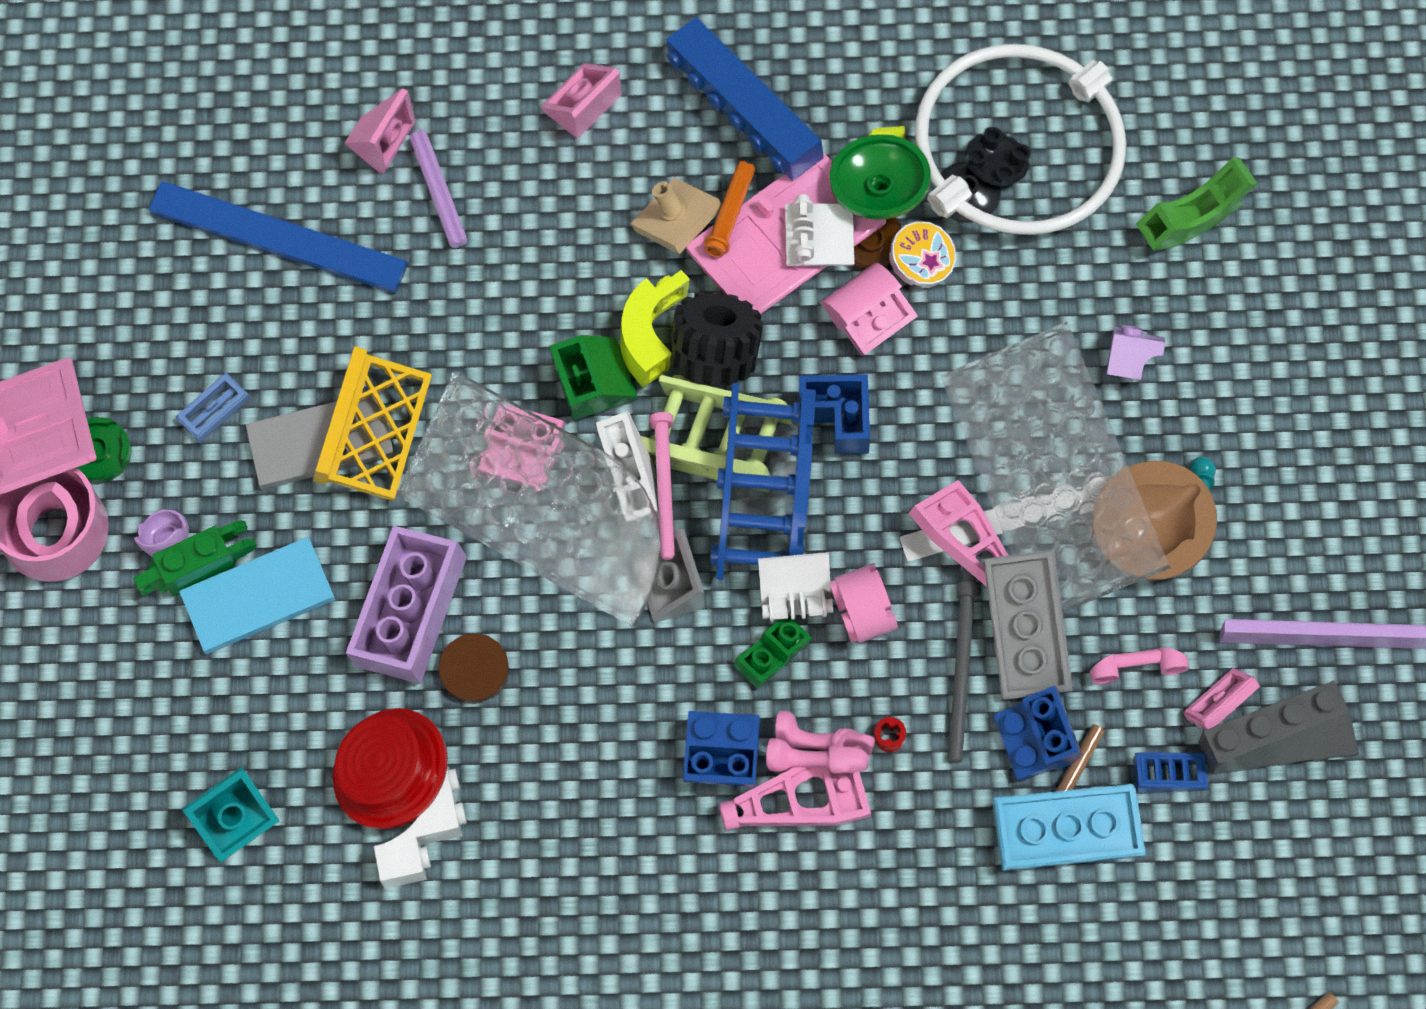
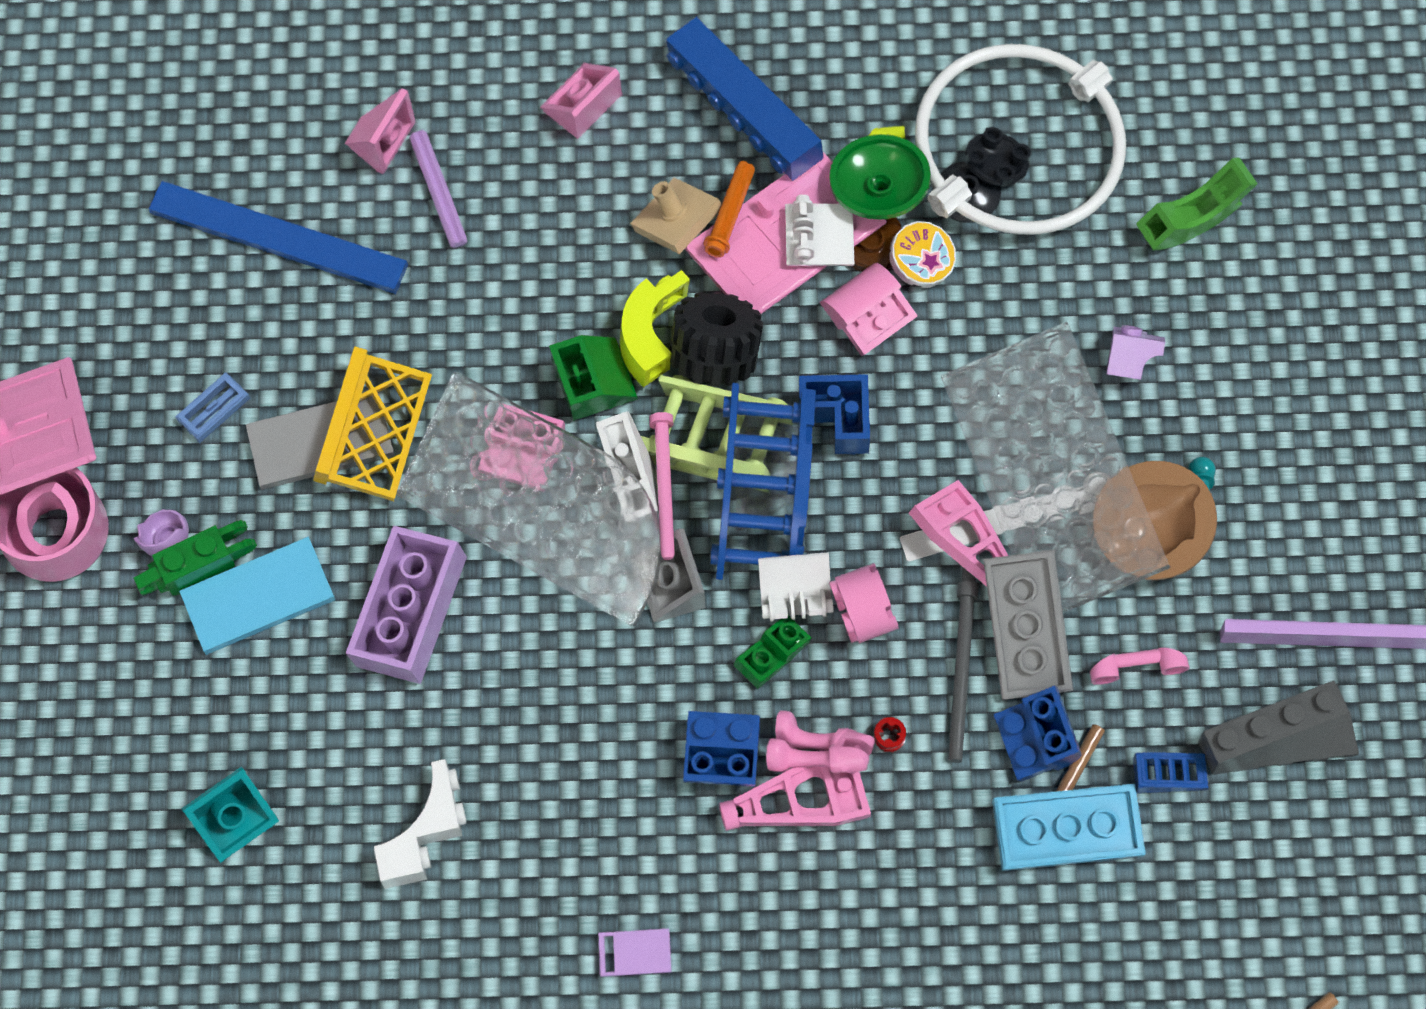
(111, 450): green tile -> none
(389, 768): red piece -> none
(474, 668): reddish brown tile -> none
(637, 952): none -> lavender piece
(1221, 699): bright pink tile -> none

